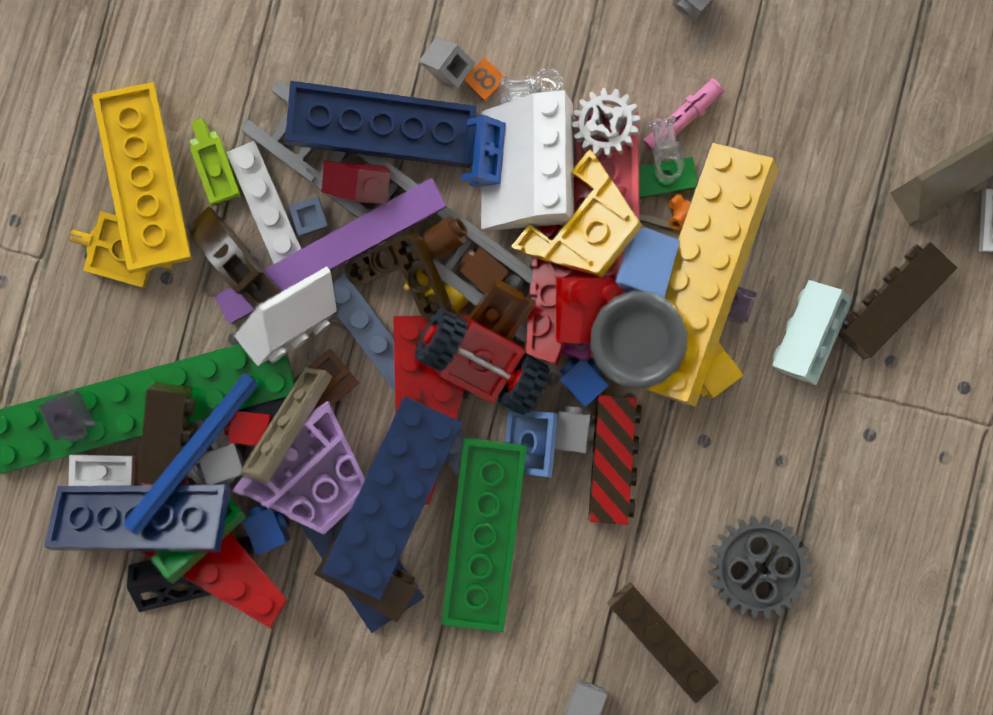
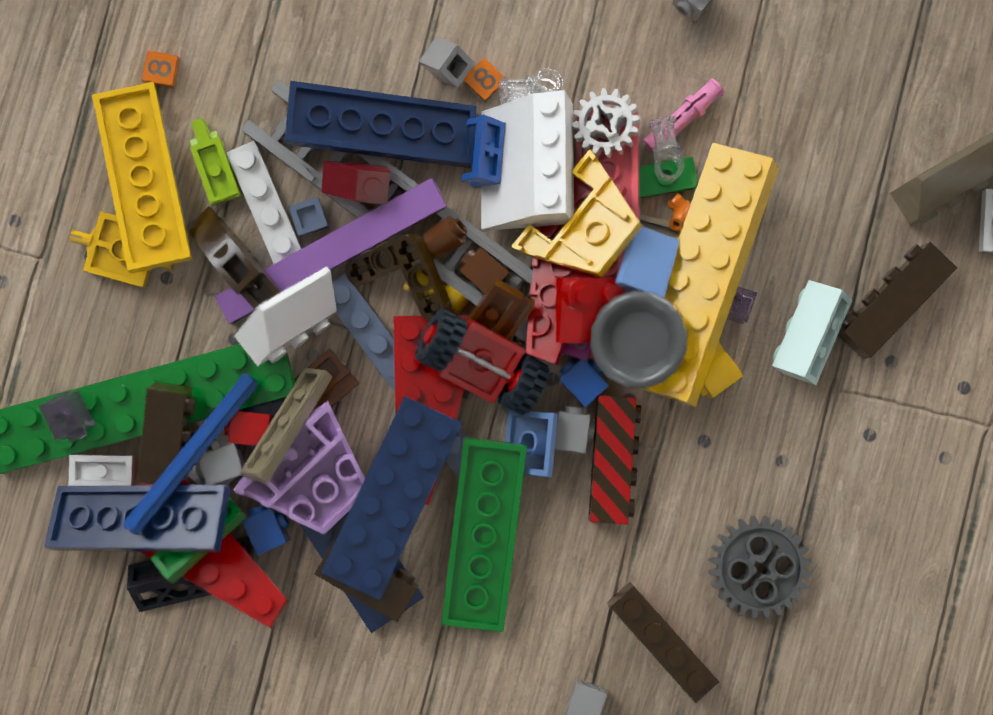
(160, 69): none -> orange tile

